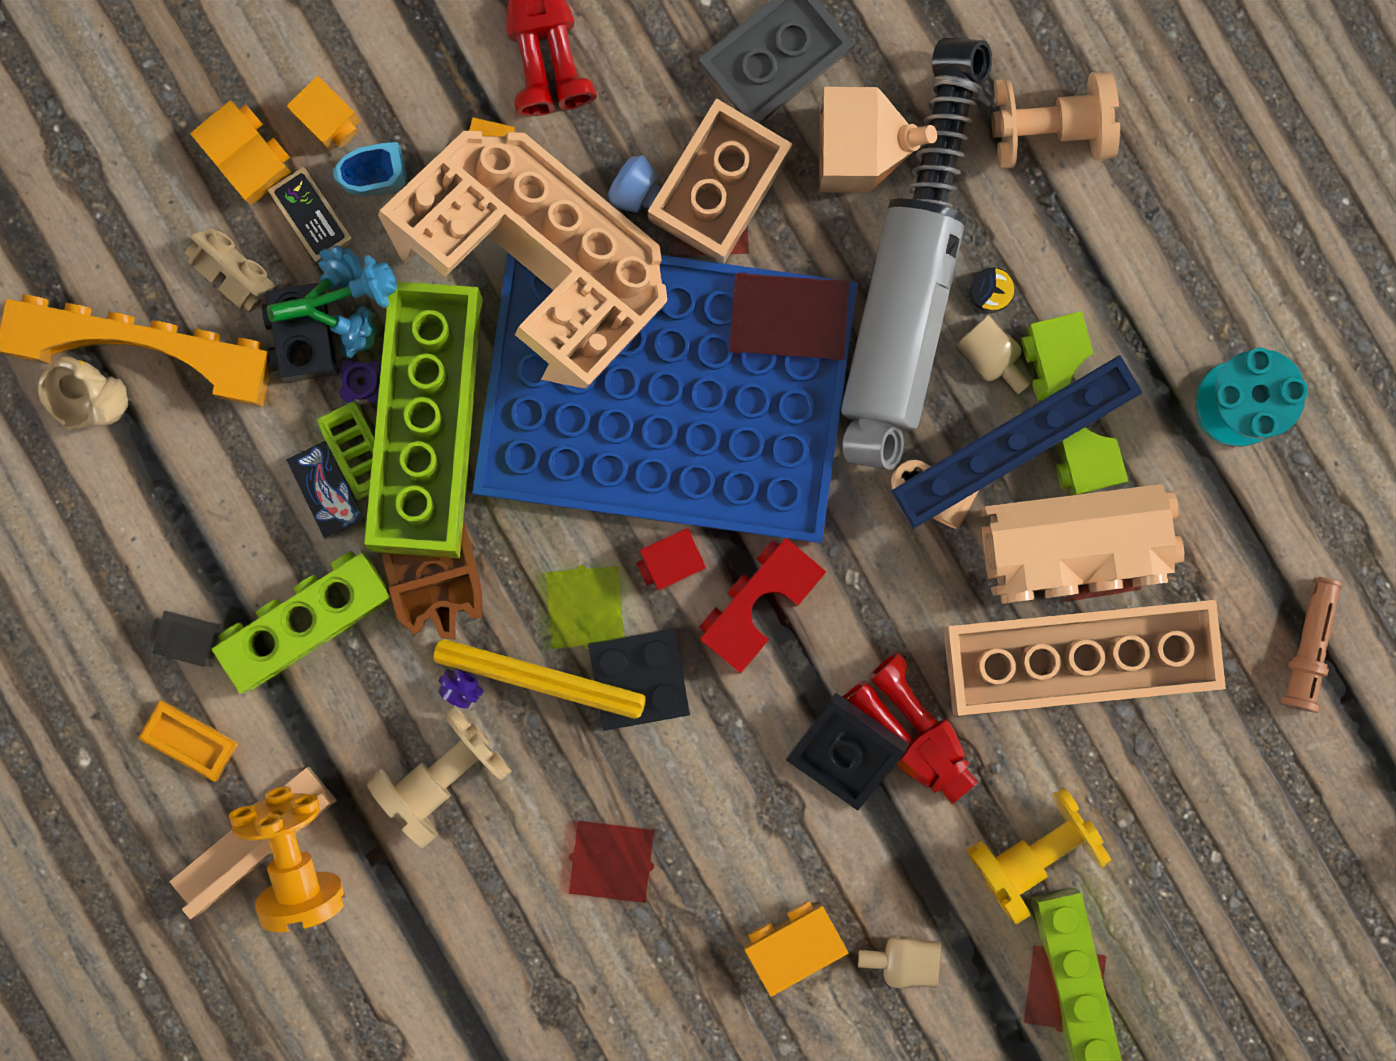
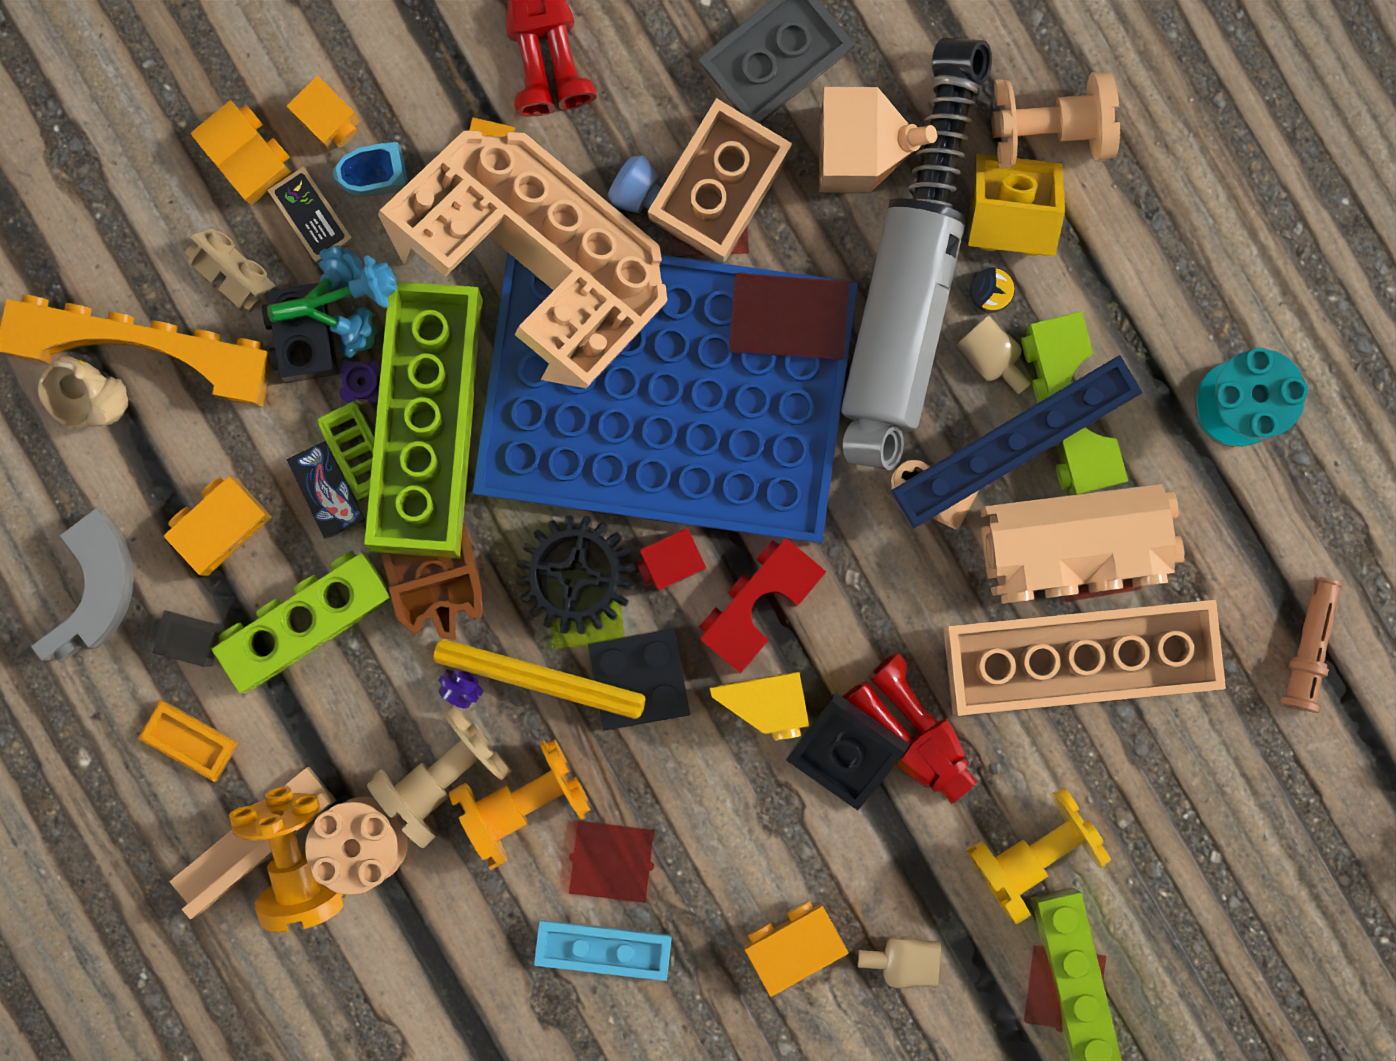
(107, 587): none -> light grey arch
(216, 525): none -> light orange brick
(355, 846): none -> light nougat piece
(505, 811): none -> light orange piece
(578, 554): none -> black gear
(603, 950): none -> medium azure plate
(767, 703): none -> yellow slope
(1016, 206): none -> yellow slope

